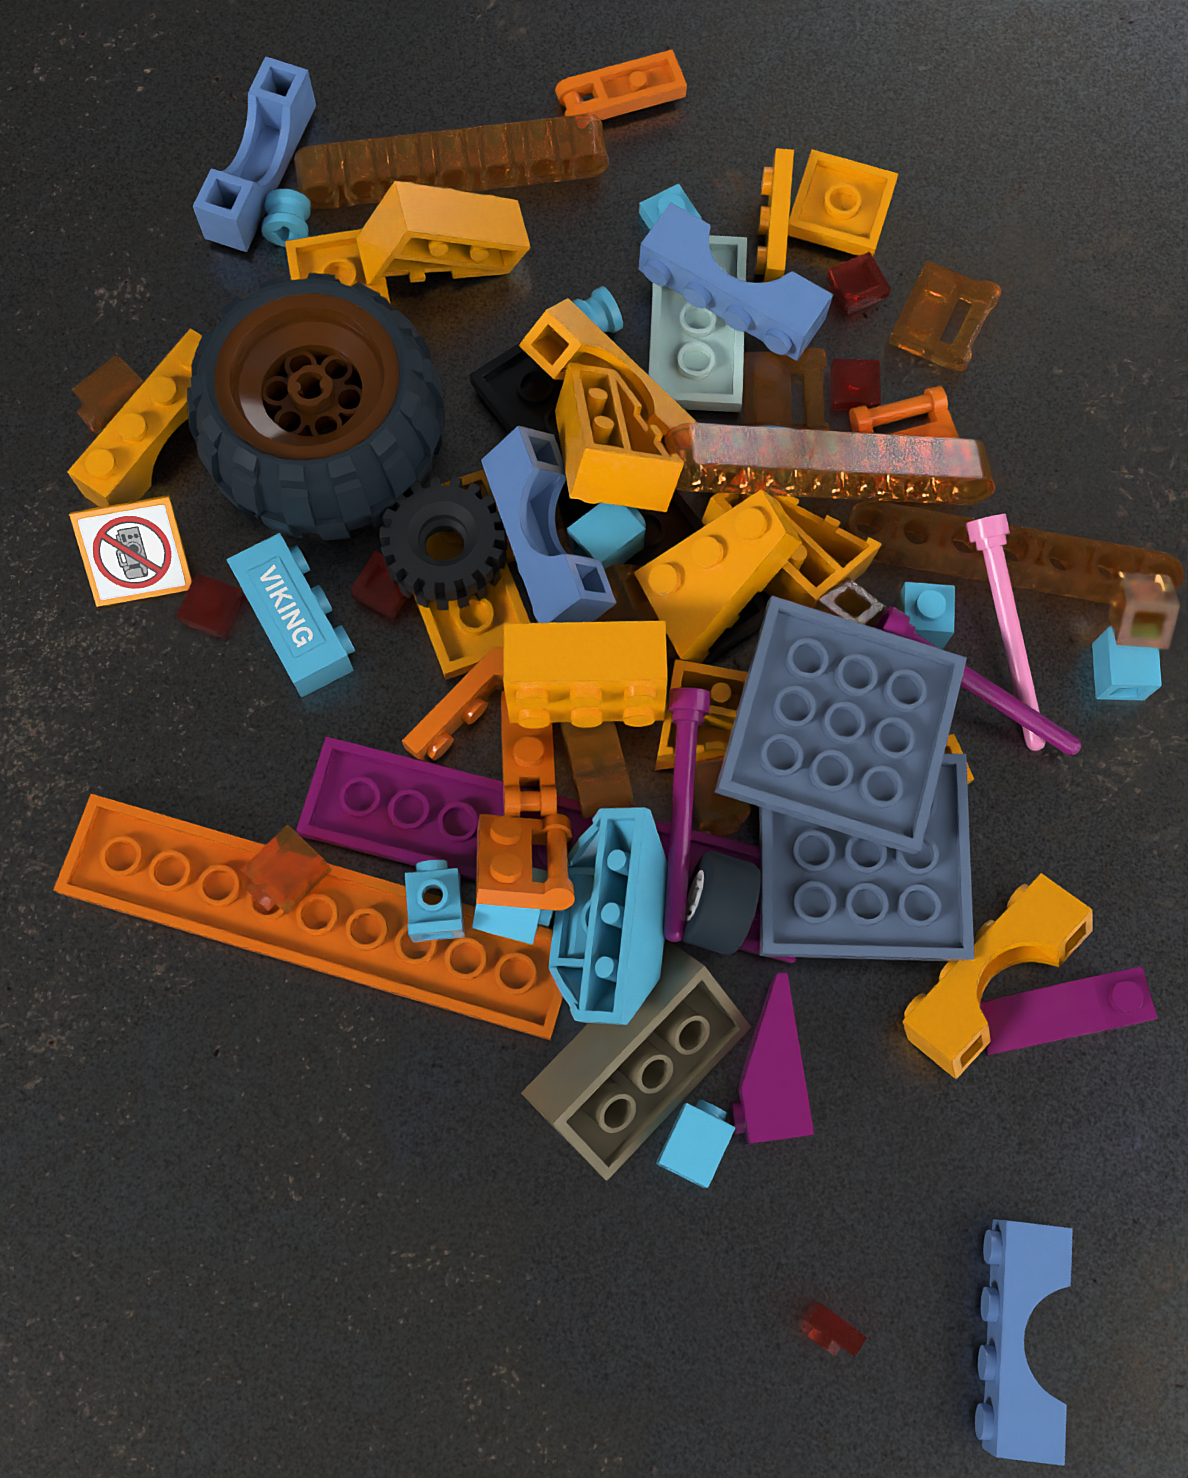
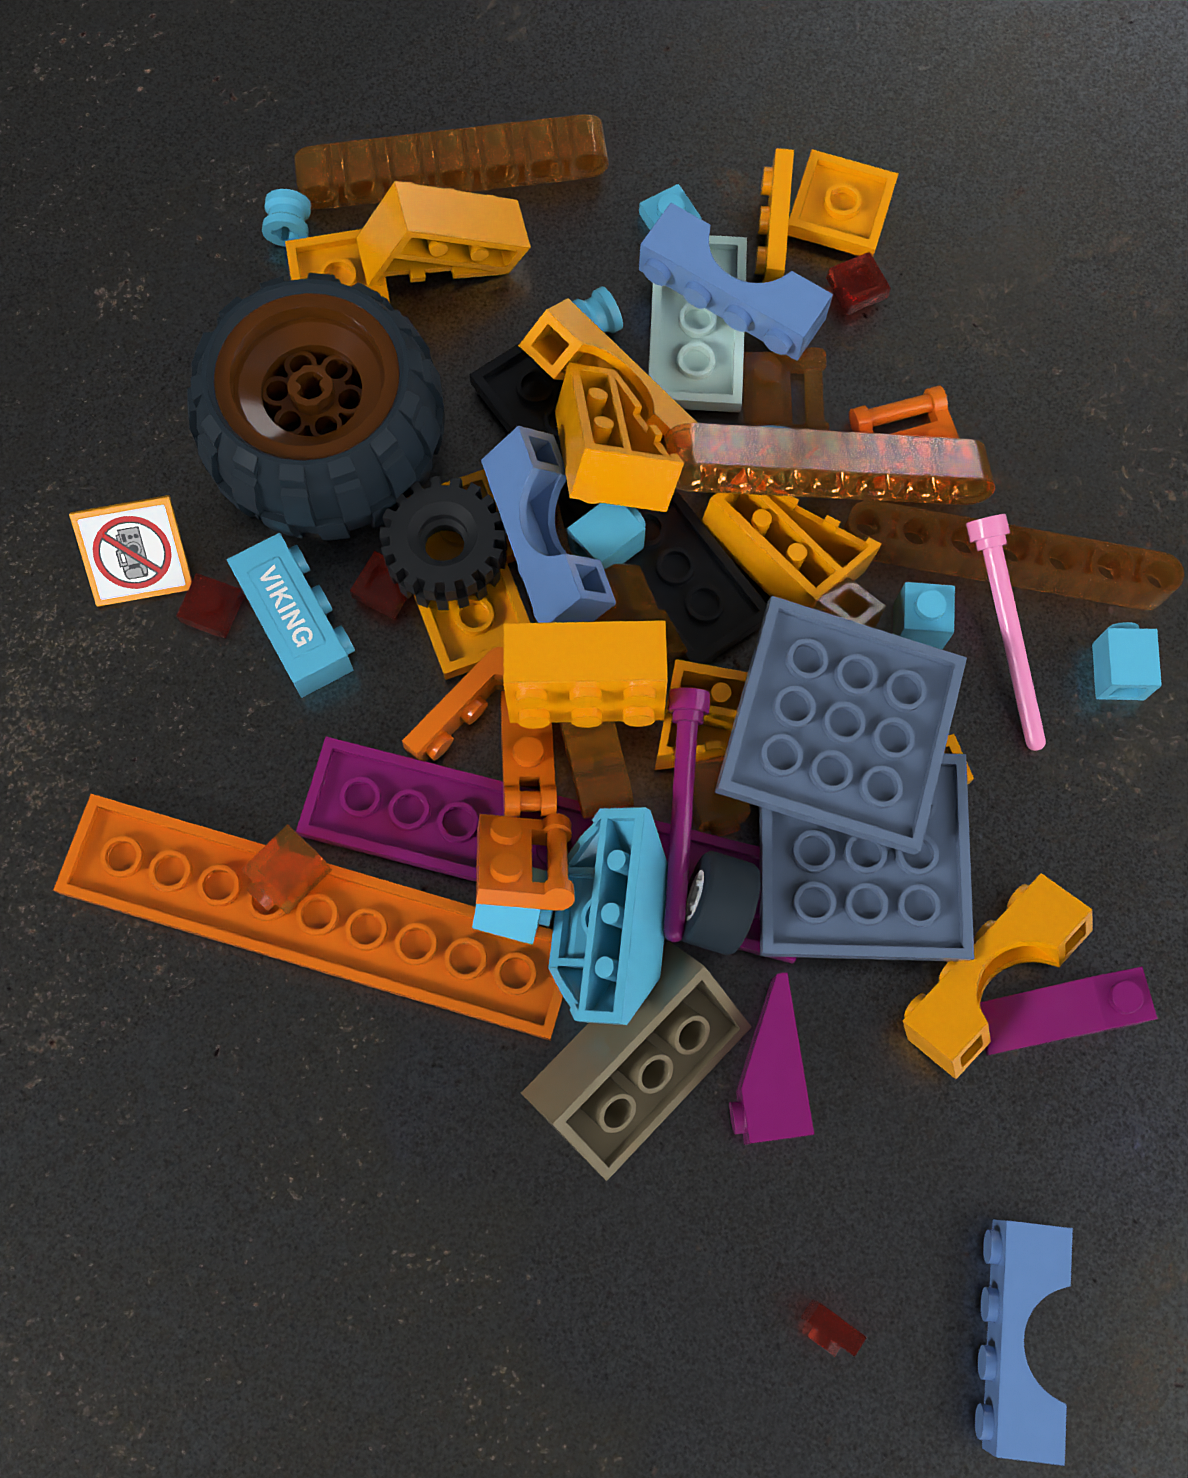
(106, 392): clear orange brick -> none
(123, 455): light orange arch -> none
(277, 115): medium blue arch -> none
(439, 920): medium azure brick -> none
(624, 87): orange plate -> none
(696, 1143): medium azure brick -> none
(717, 572): light orange wedge -> none
(855, 383): clear red plate -> none
(898, 623): magenta piece -> none
(930, 310): clear orange plate -> none
(1144, 610): clear orange brick -> none

